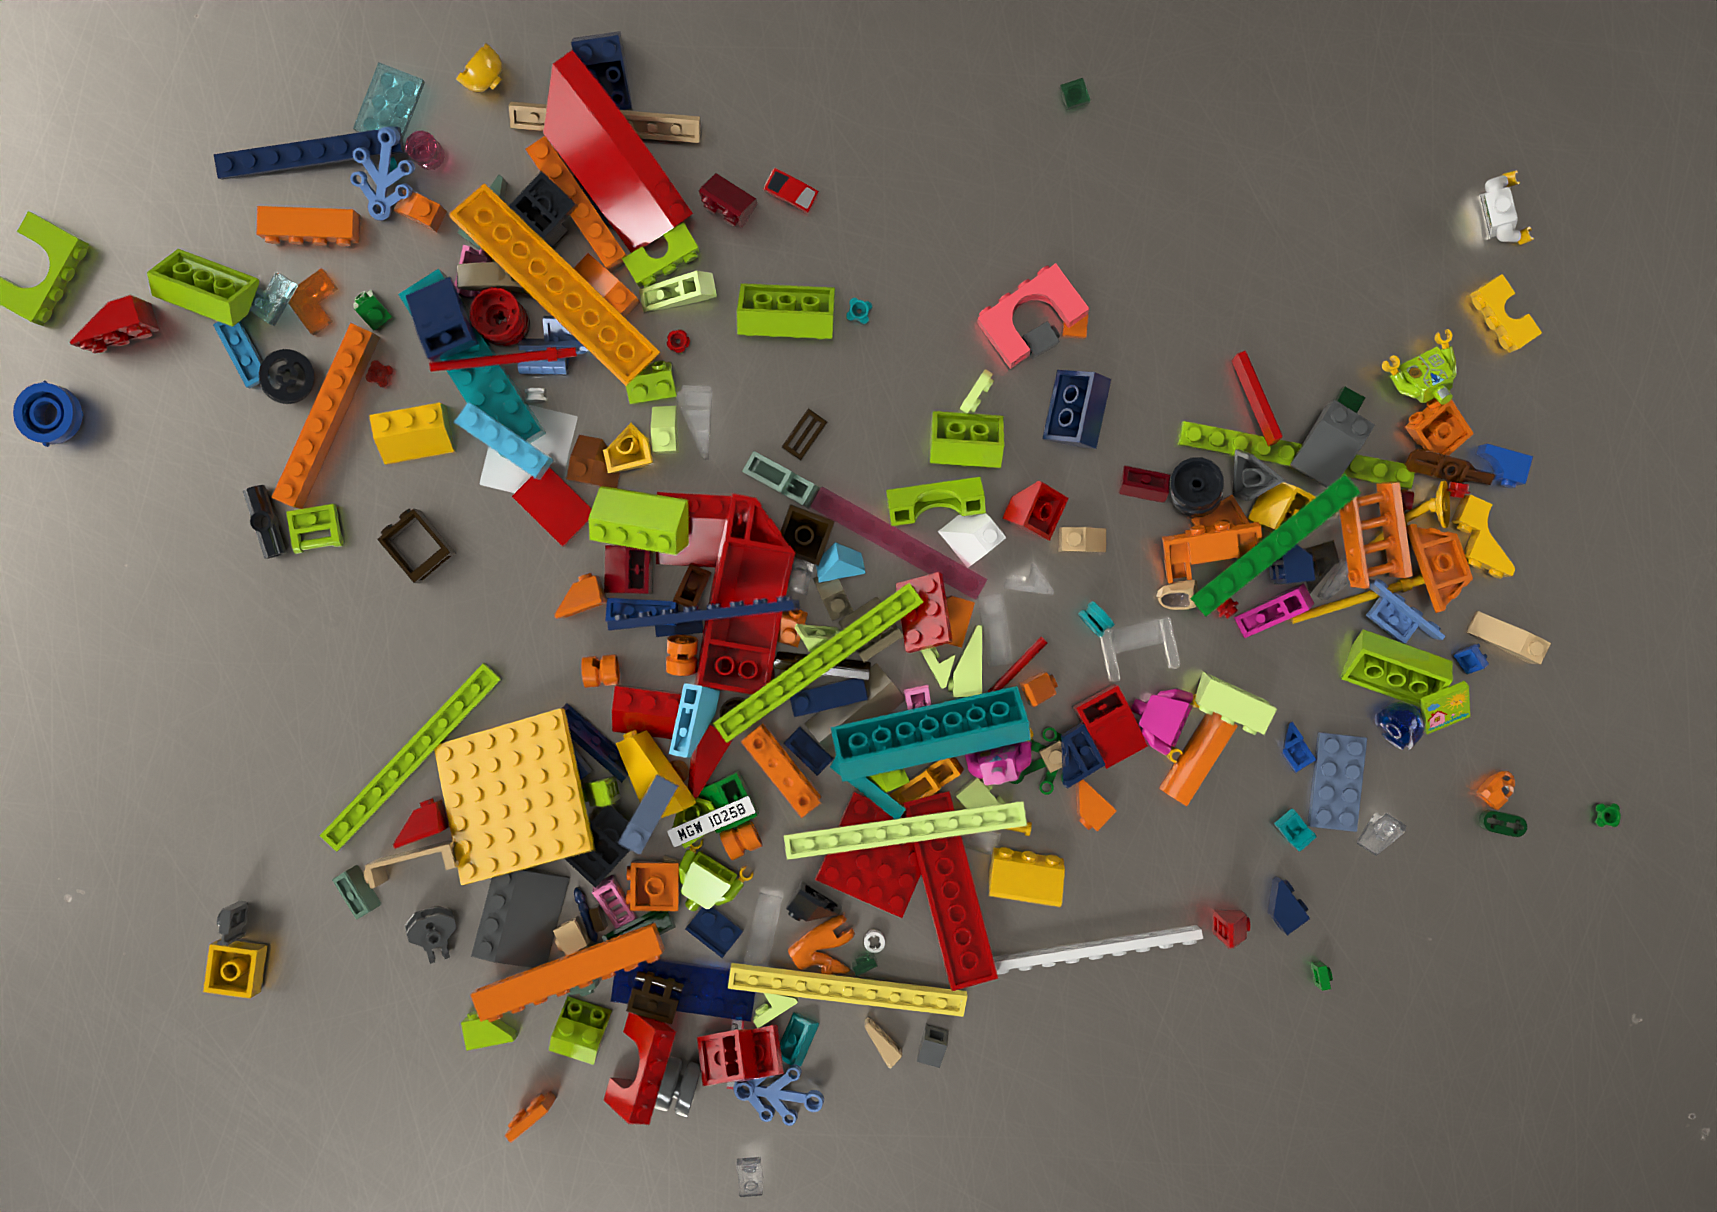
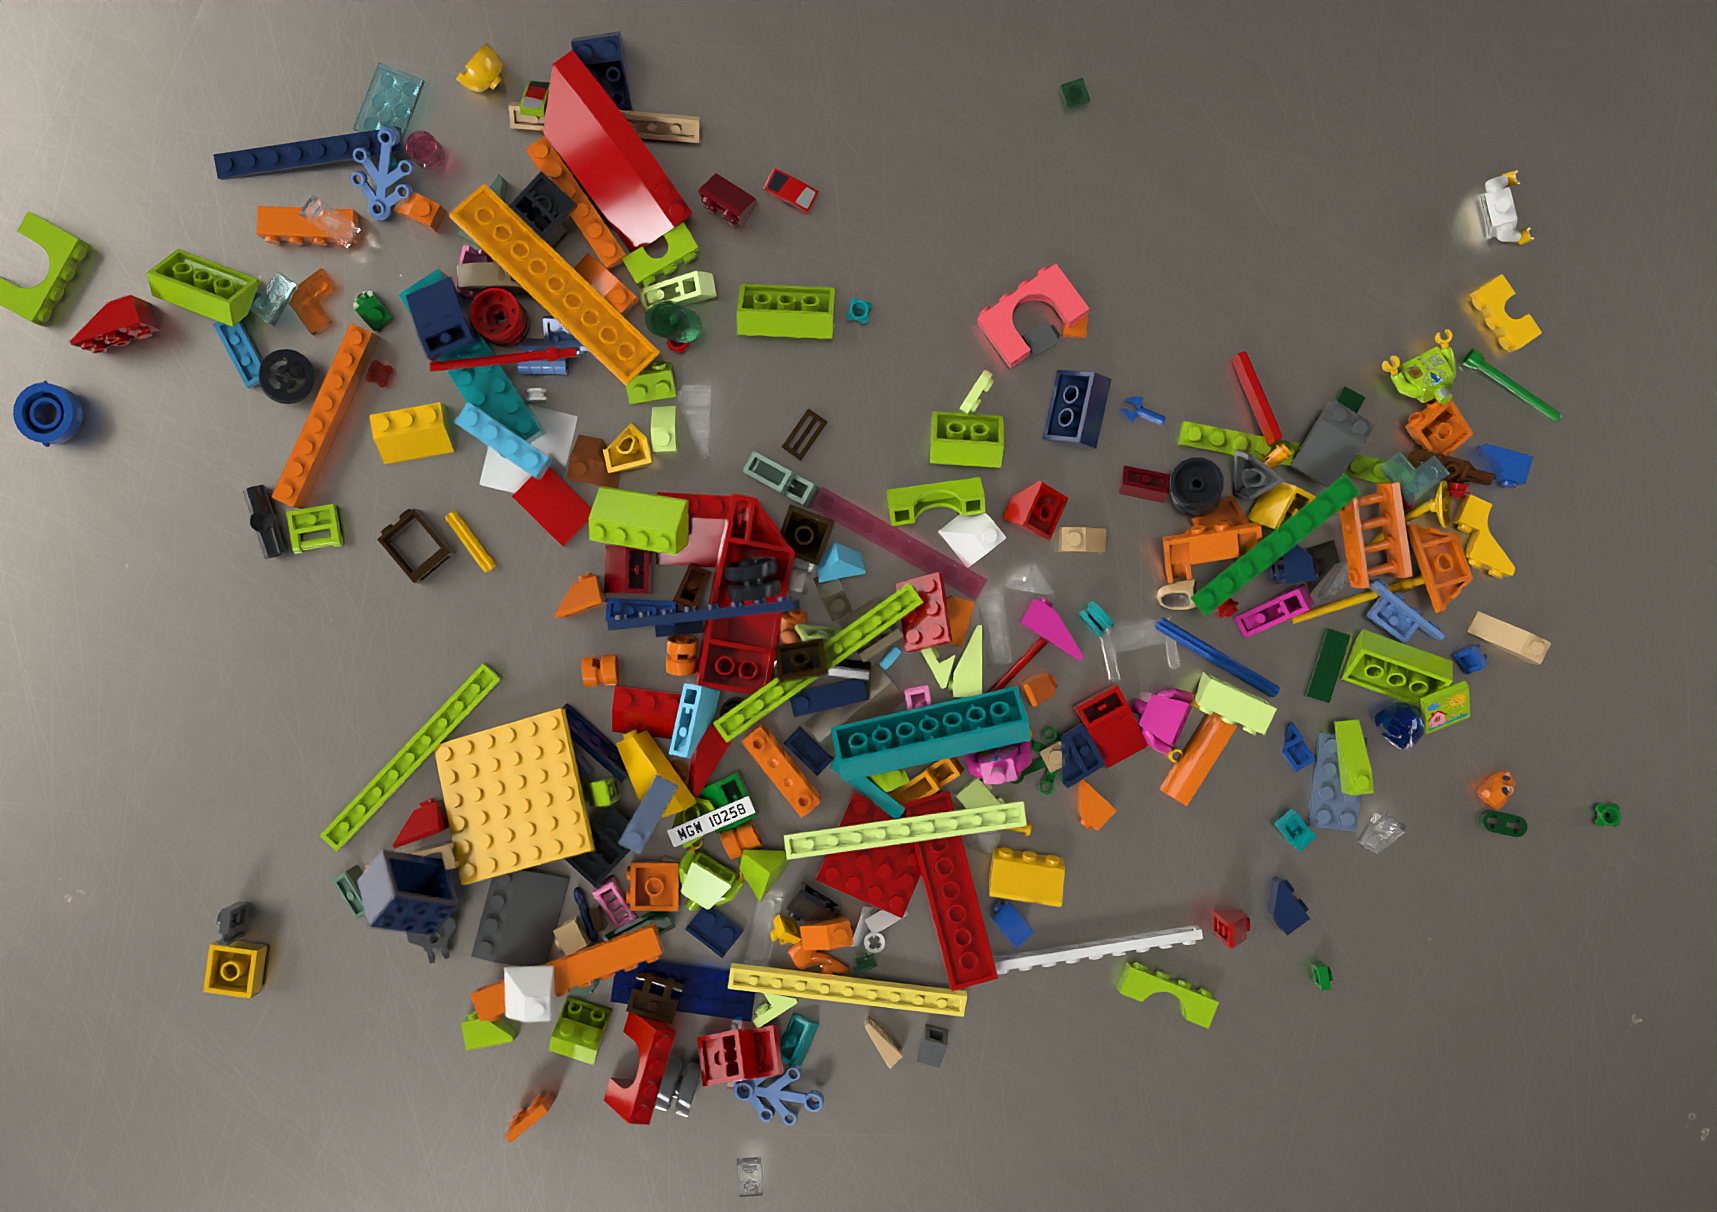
(329, 221): none -> clear slope
(407, 893): none -> dark blue container
(470, 541): none -> yellow axle
(530, 993): none -> white slope
(535, 99): none -> slope
(673, 322): none -> clear green piece
(752, 579): none -> black wheel
(762, 869): none -> lime slope
(785, 930): none -> yellow tile
(801, 660): none -> dark brown slope
(826, 934): none -> orange slope
(861, 926): none -> white sticker
(882, 920): none -> white sticker
(890, 657): none -> medium azure tile
(1011, 922): none -> blue slope
(1048, 624): none -> dark pink slope
(1140, 983): none -> lime arch
(1141, 411): none -> blue bar
(1217, 657): none -> blue axle
(1277, 456): none -> light orange pin
(1327, 665): none -> dark green tile
(1353, 758): none -> lime slope
(1413, 481): none -> clear light blue plate
(1474, 360): none -> green piece

